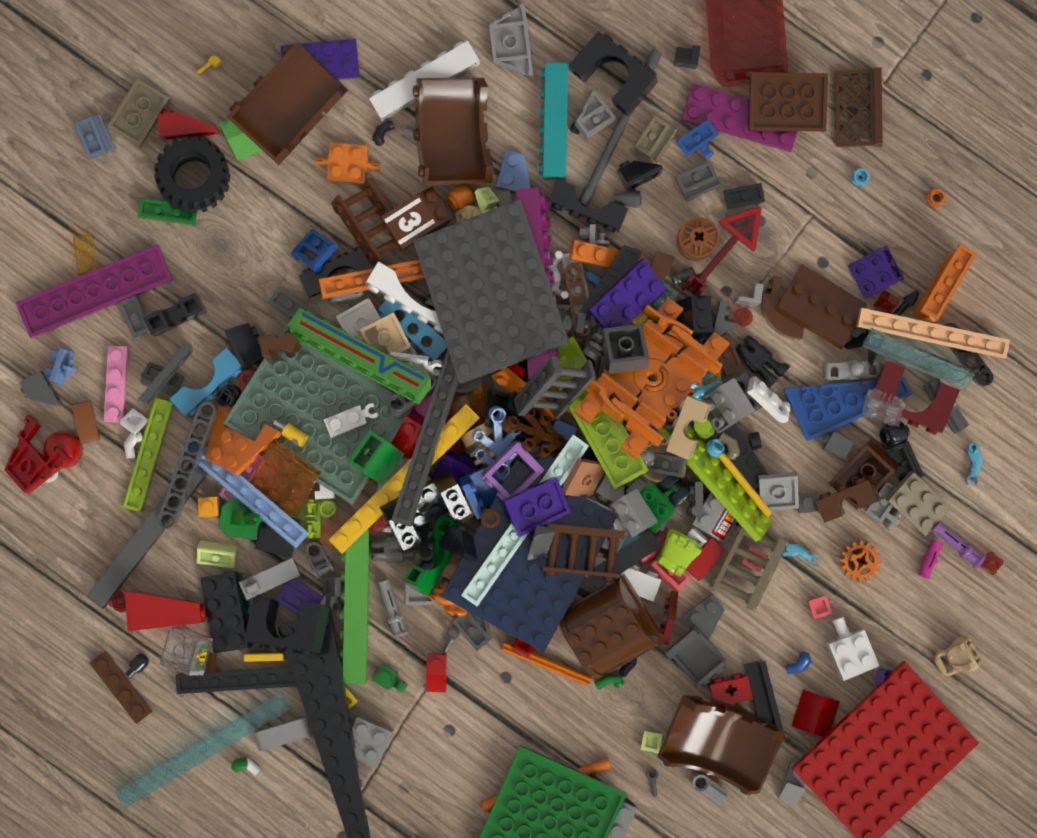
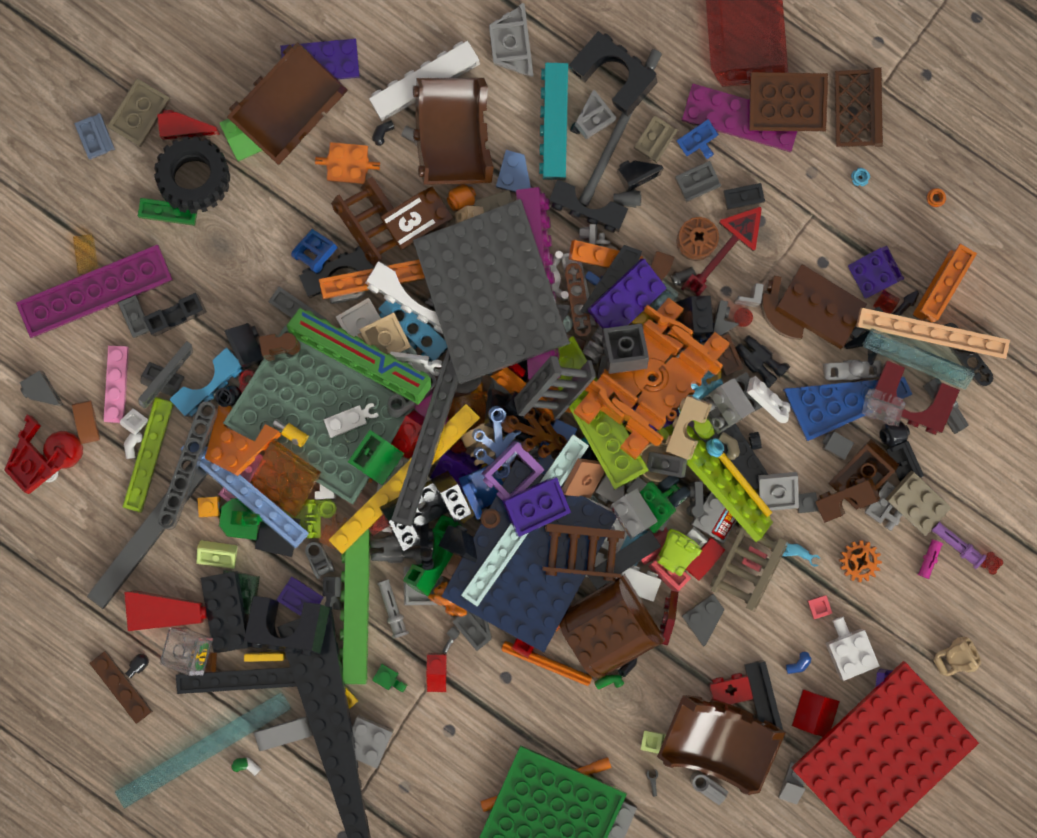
(62, 367): medium blue hips -> none
(120, 607): clear red plate -> none
(213, 61): yellow hand -> none
(269, 578): light grey hinge -> none
(486, 199): yellowish green slope -> none
(540, 542): dark grey slope -> none
(582, 324): dark grey plate -> none
(648, 457): clear plate -> none
(687, 57): black panel -> none
(697, 657): dark grey panel -> none
(976, 460): medium azure arm -> none

